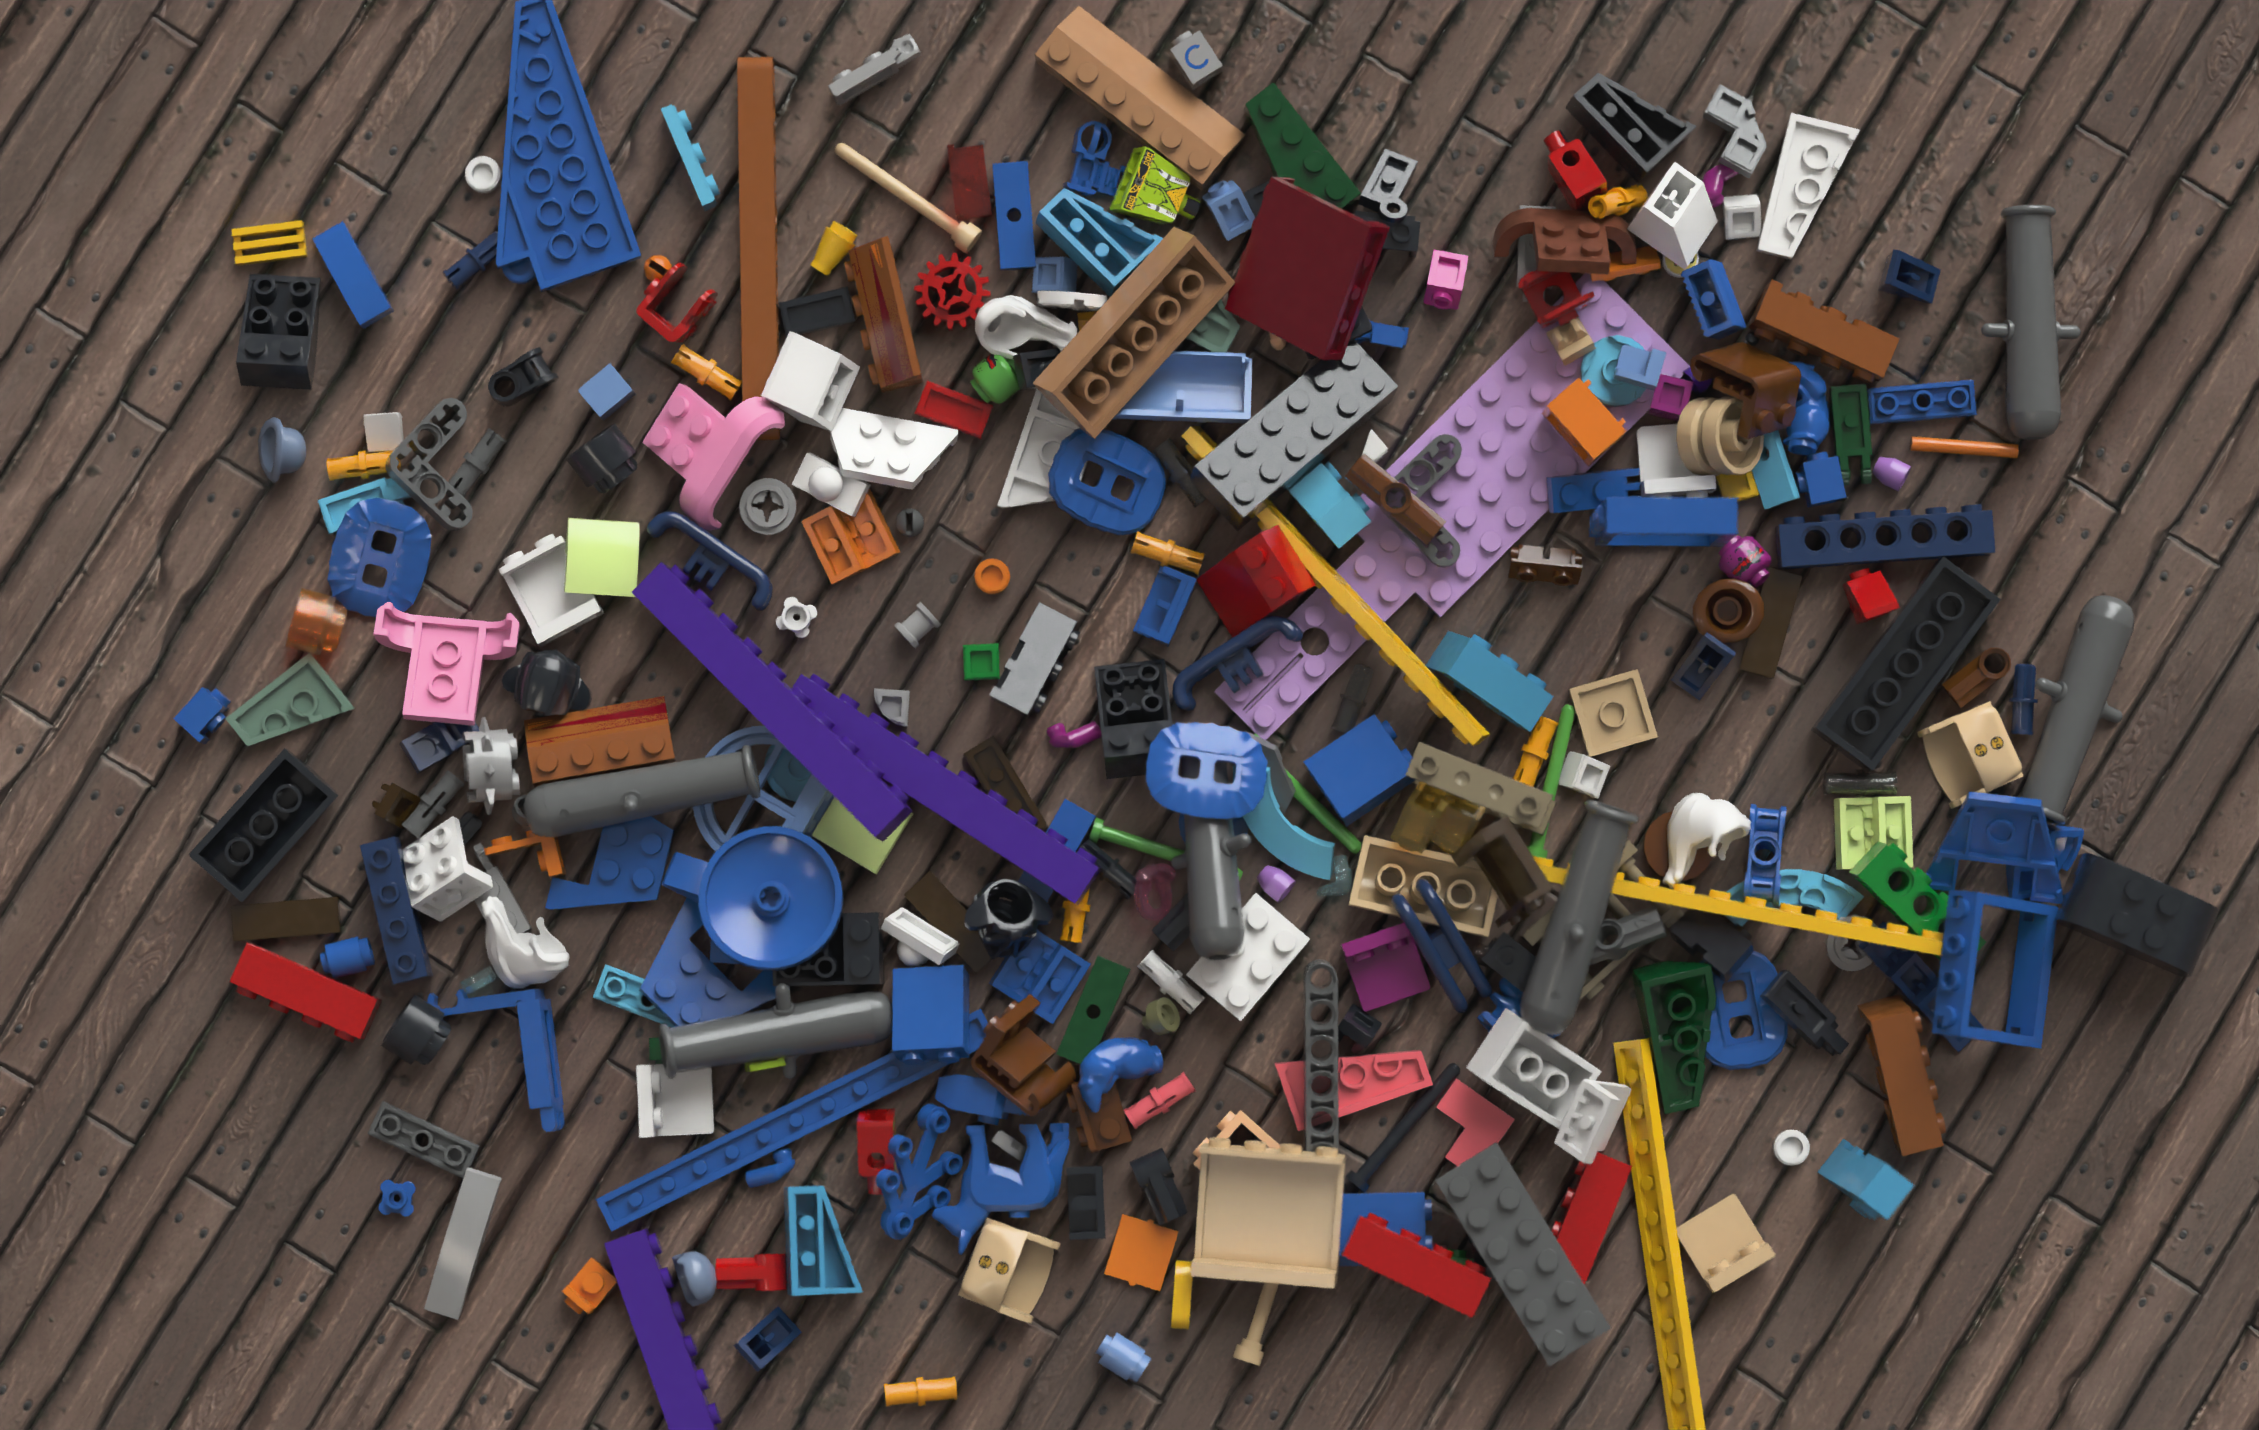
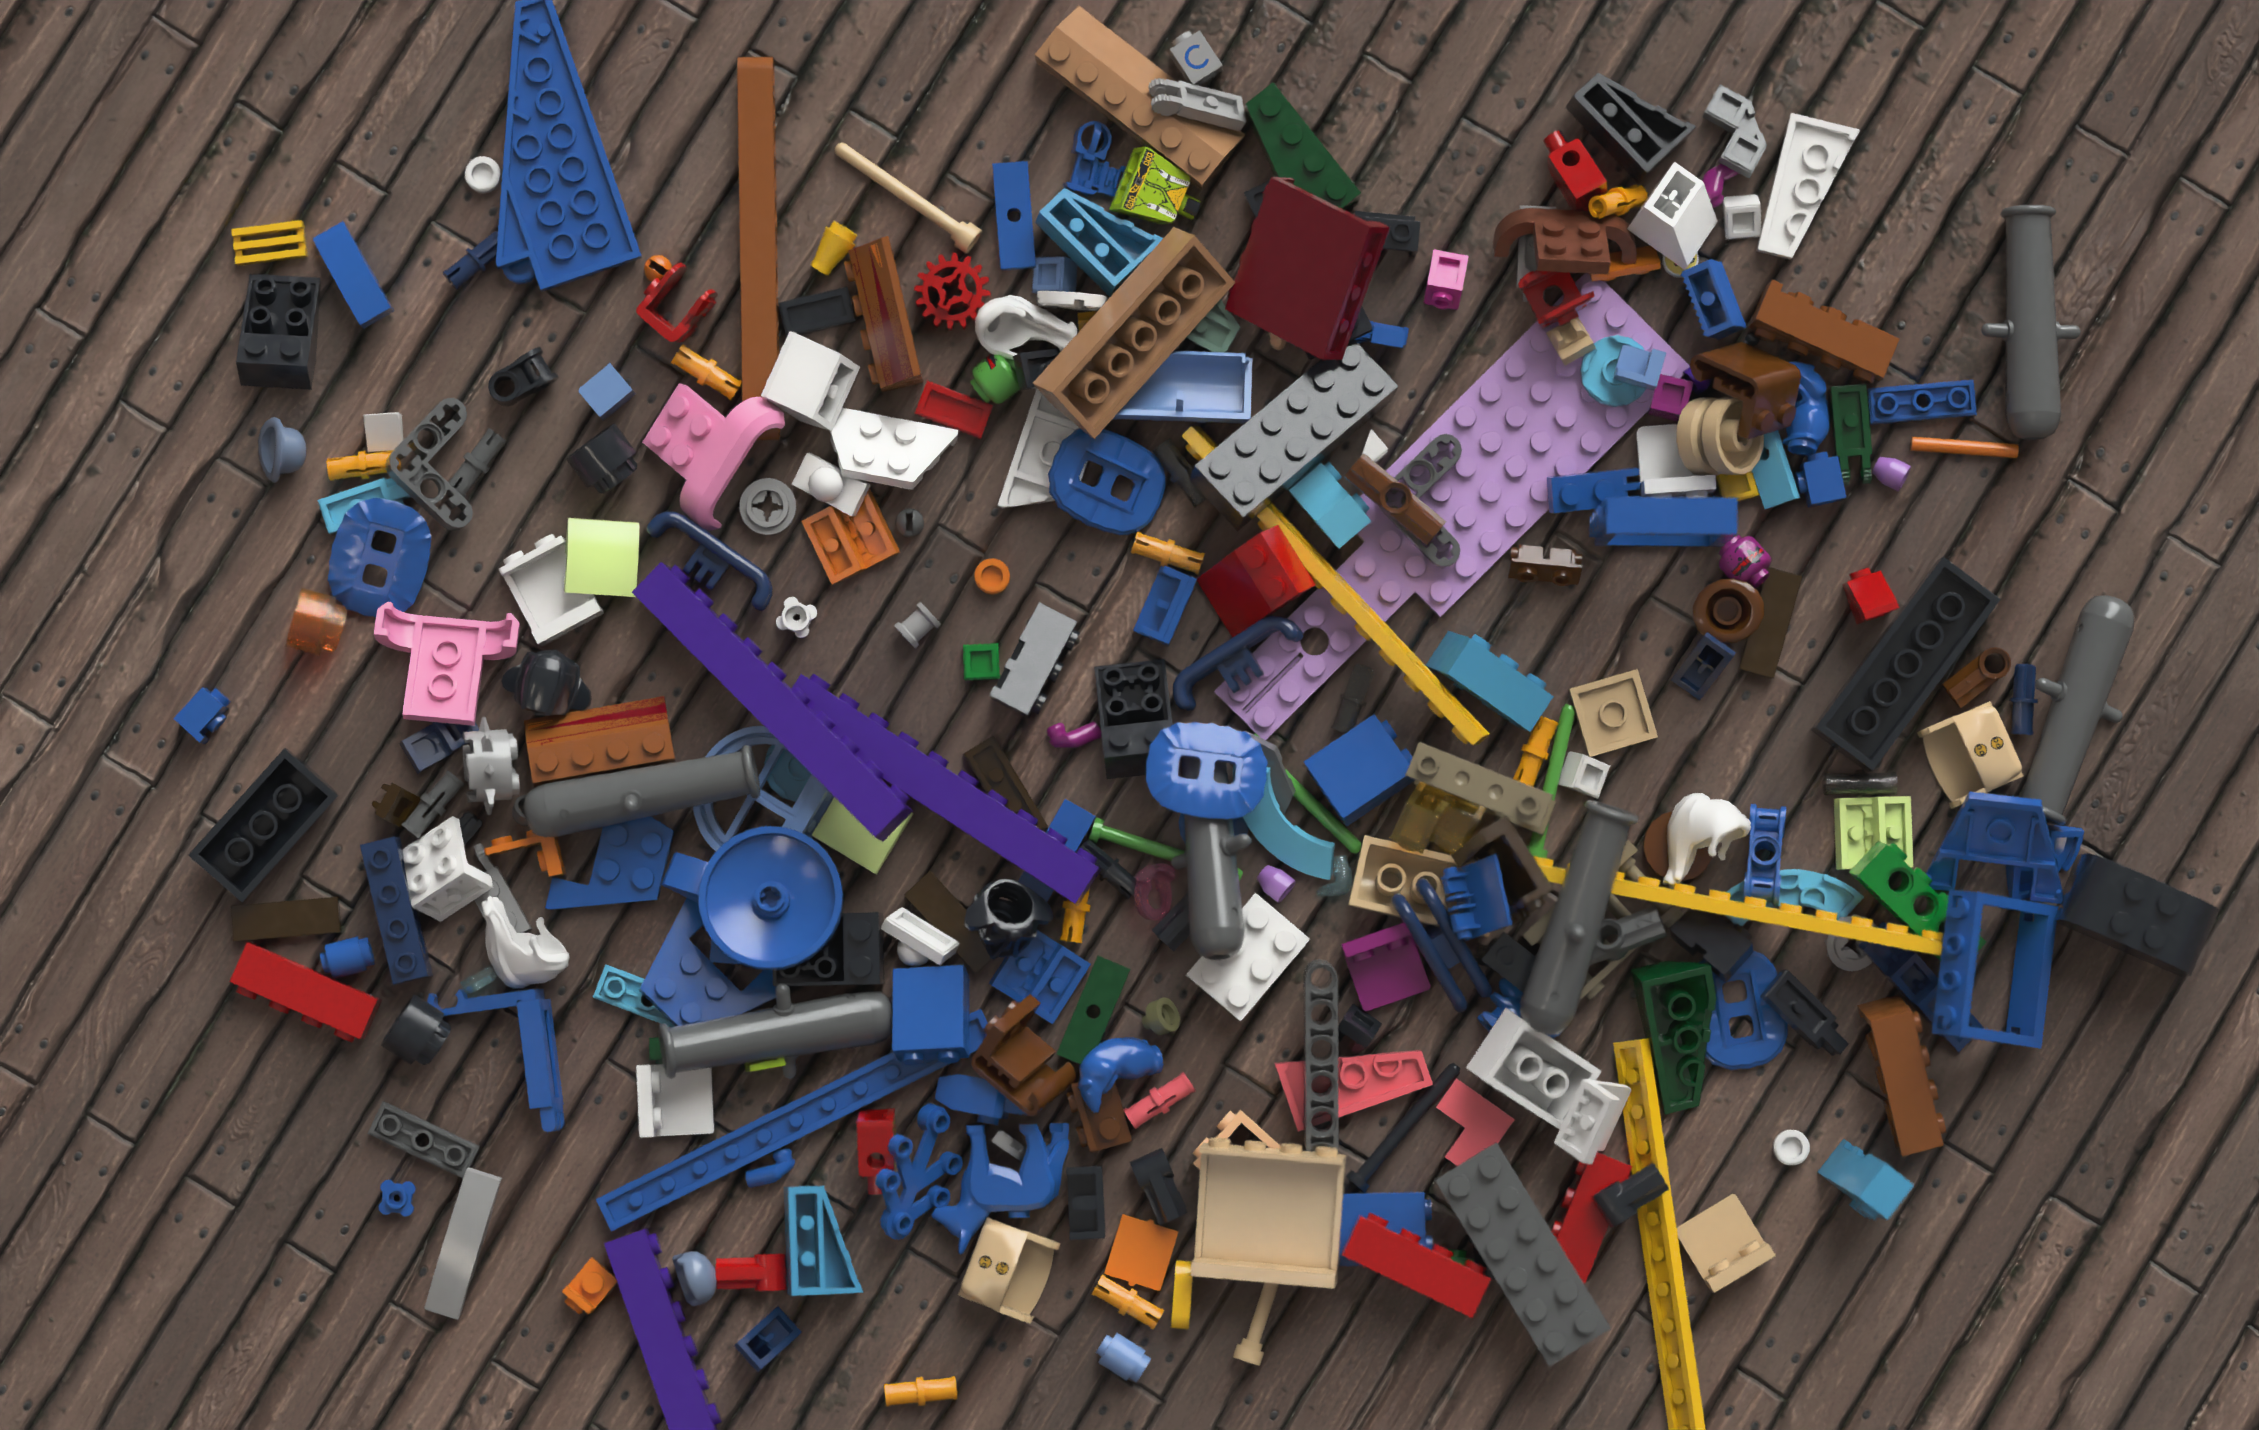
(289, 702): sand green wing -> none
(691, 155): medium azure tile -> none
(875, 70): light grey hinge -> none
(893, 705): light grey tile -> none
(969, 182): clear red panel -> none
(1127, 1302): none -> light orange pin
(1171, 982): white pin -> none
(1197, 103): none -> light grey hinge
(1229, 208): medium blue bracket -> none
(1388, 186): hinge -> none
(1478, 897): none -> blue hinge
(1584, 421): orange container -> none
(1623, 1198): none -> black piece
(1794, 553): dark blue brick -> none
(1909, 277): dark blue slope -> none

